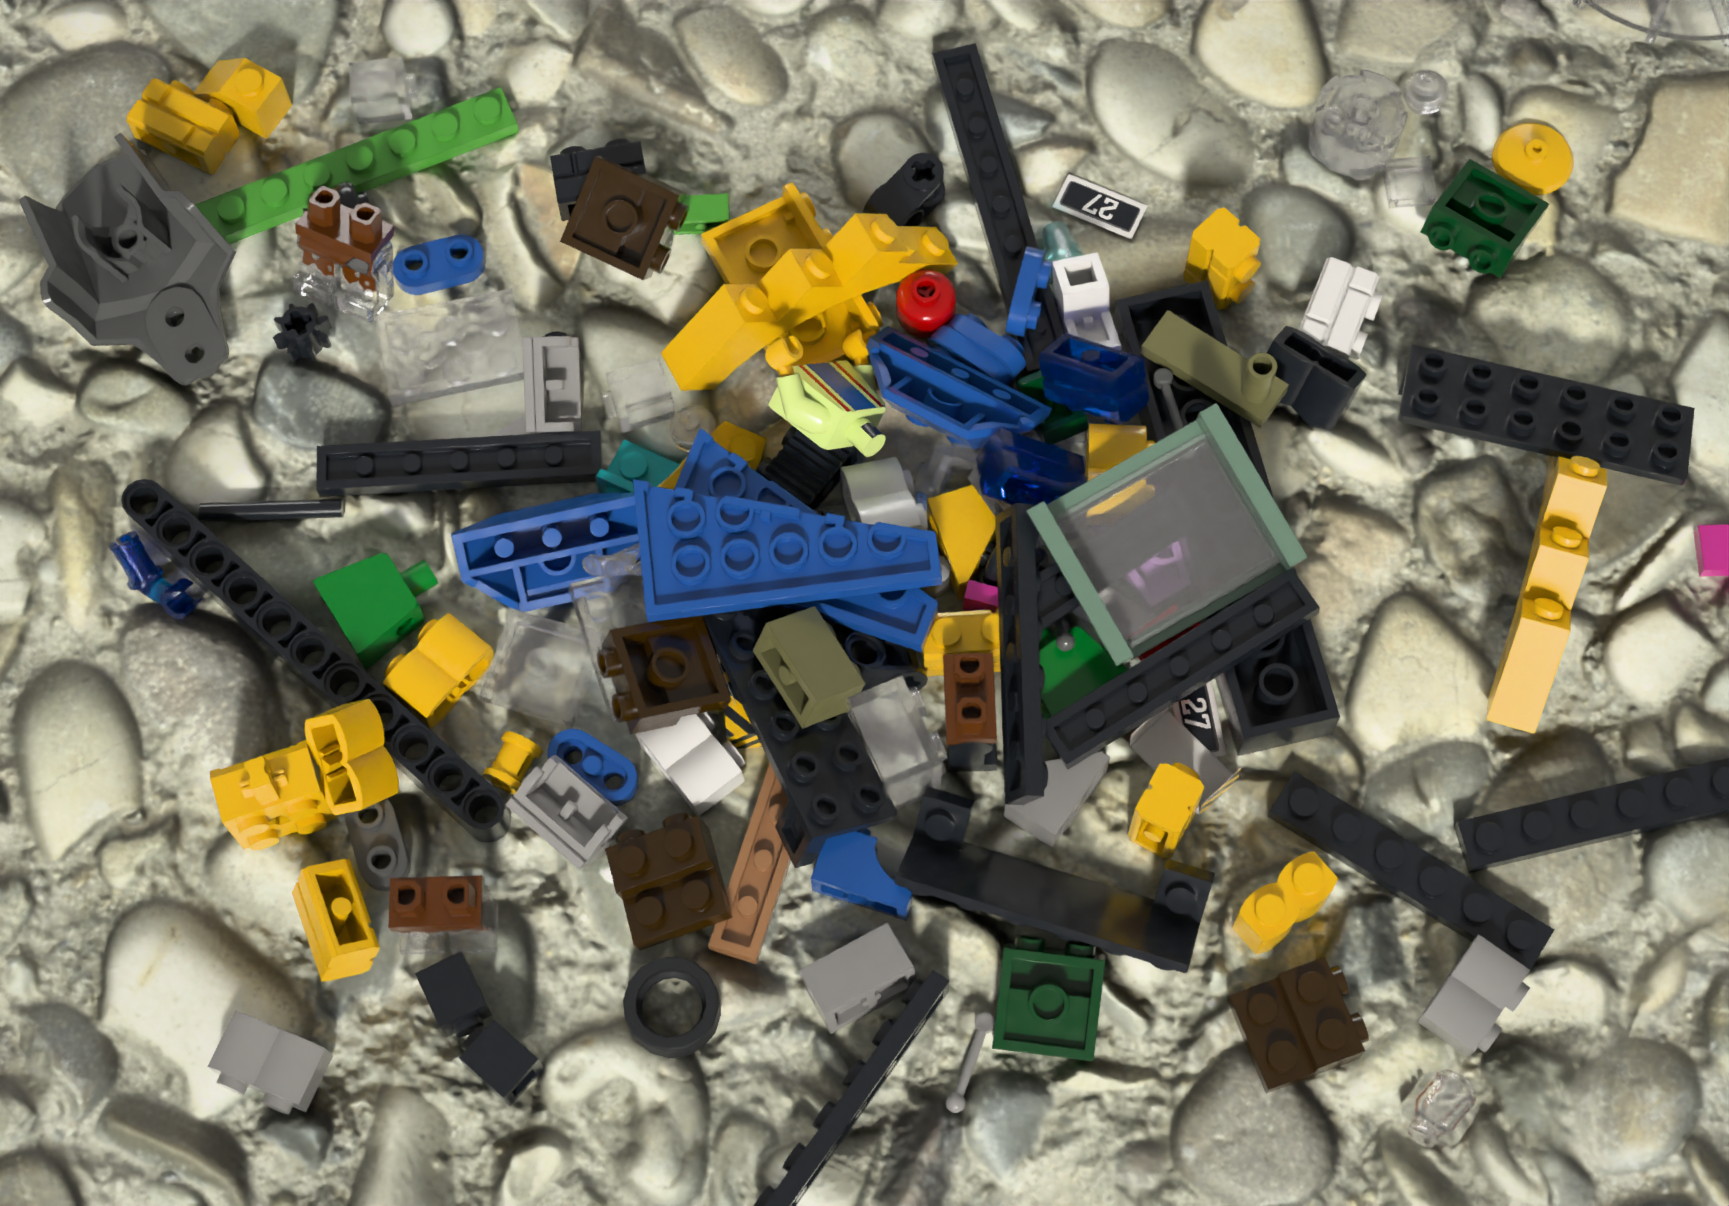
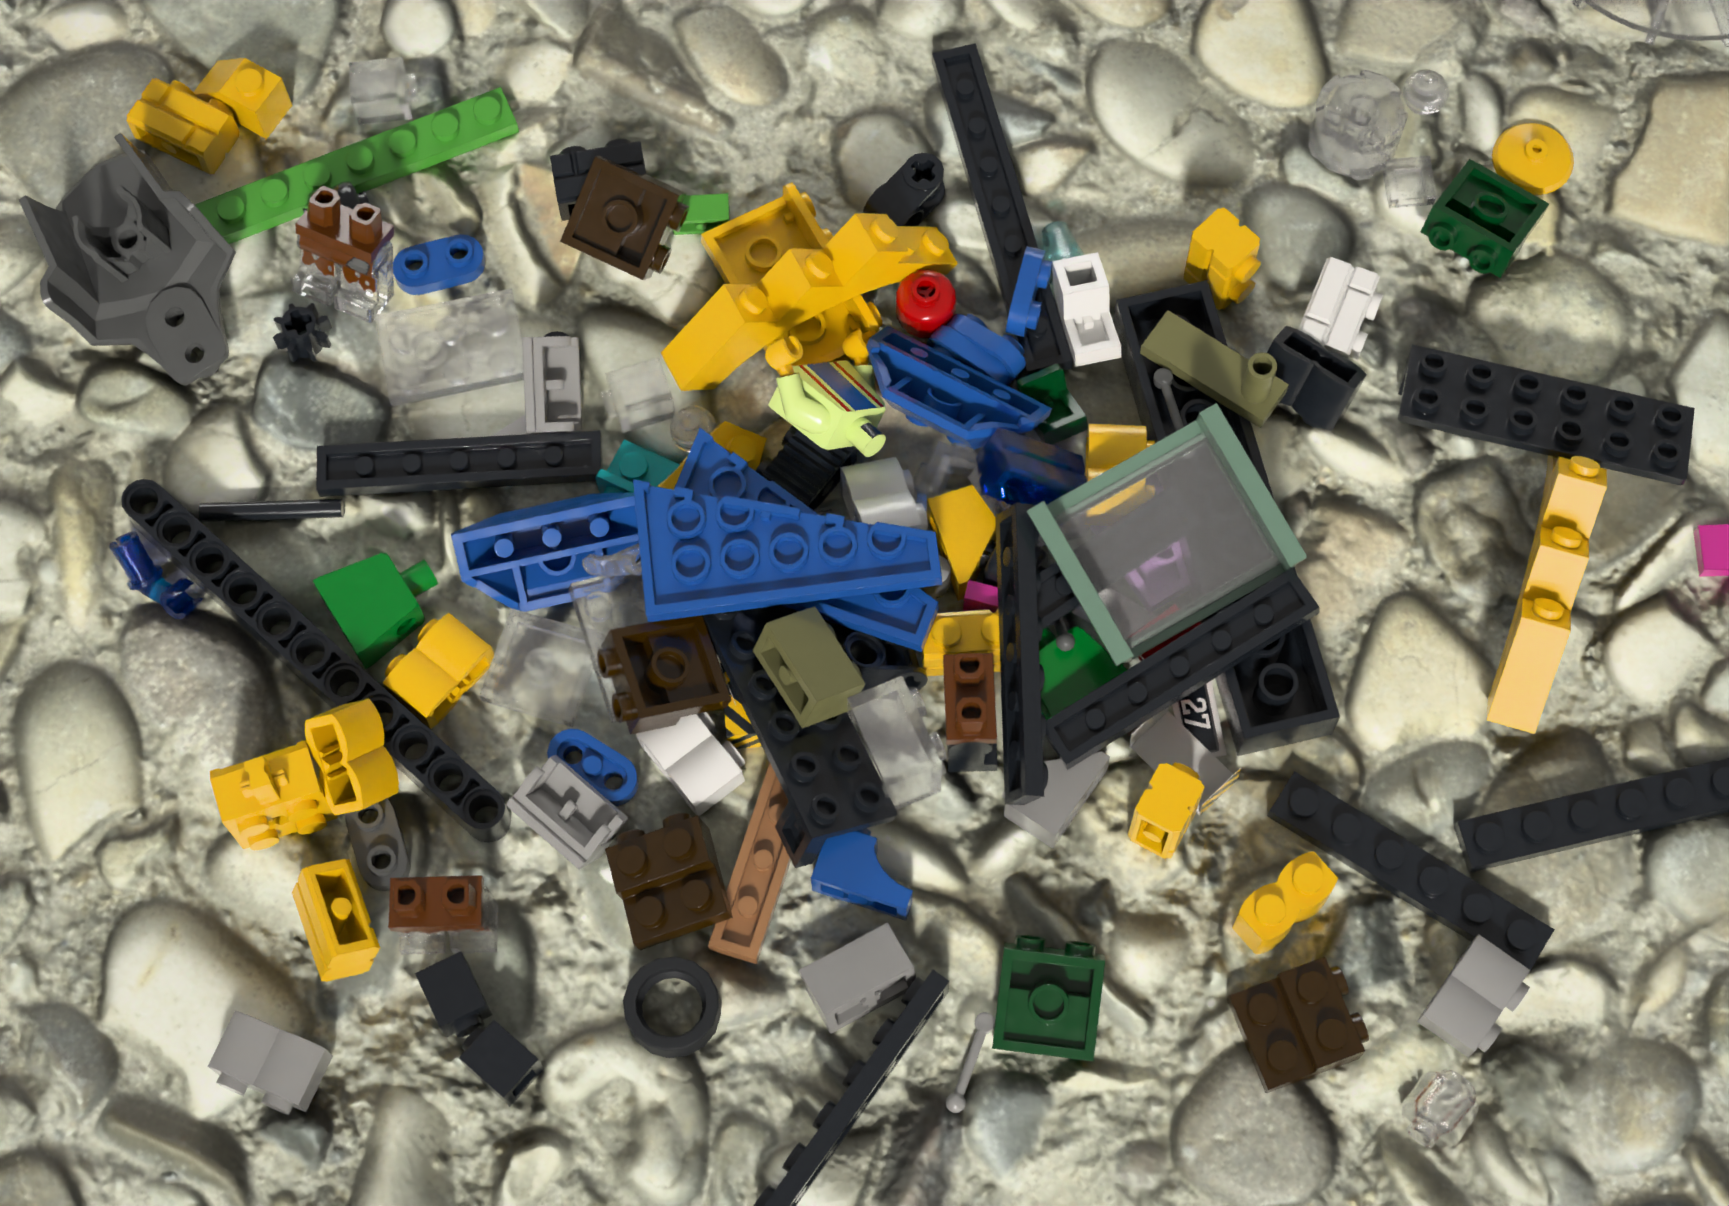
(512, 762): yellow bush -> none
(1049, 899): black bracket -> none
(1094, 378): clear blue brick -> none
(1100, 206): sticker -> none

